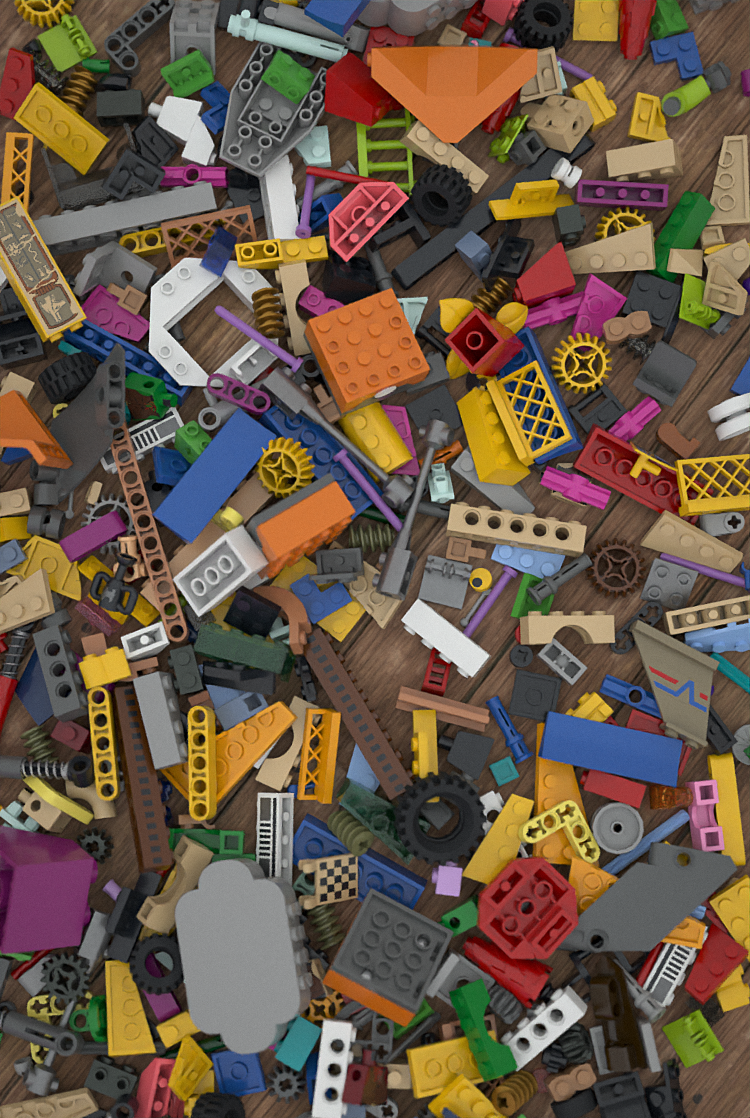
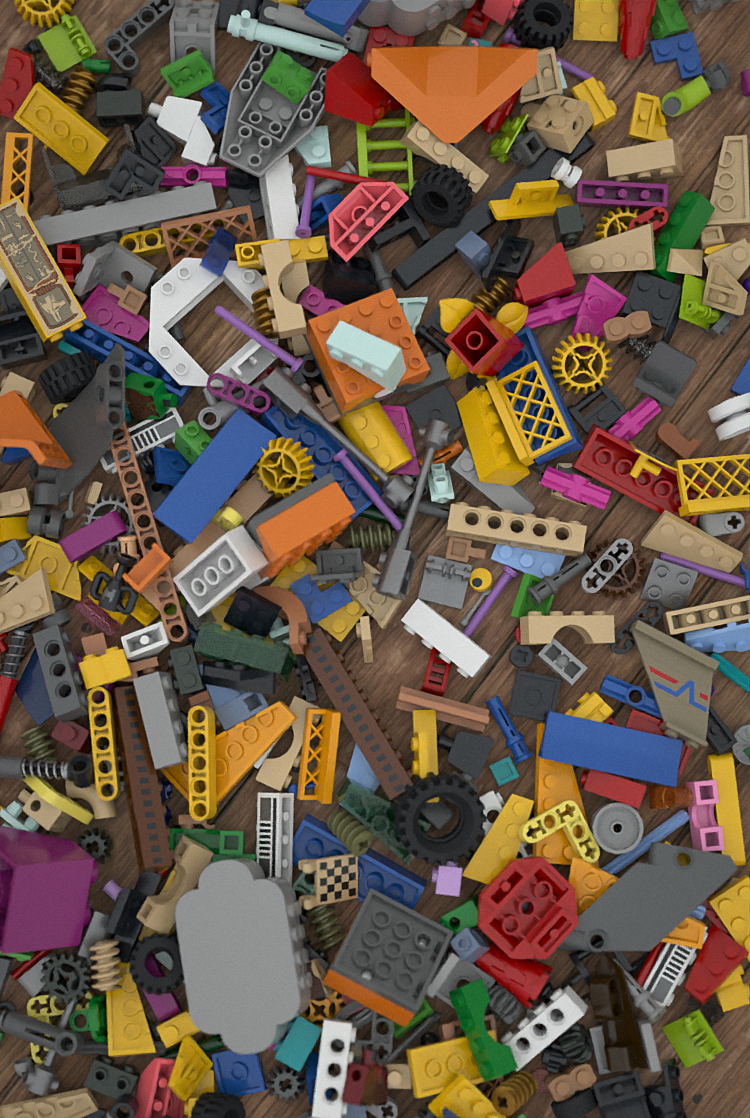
(68, 261): none -> red brick
(106, 965): none -> tan piece
(146, 462): none -> black bush
(148, 569): none -> orange panel
(289, 315): none -> tan arch
(363, 631): none -> tan wing
(367, 355): none -> light aqua wedge
(469, 945): none -> sand blue brick
(613, 549): none -> light grey beam
(647, 216): none -> red beam

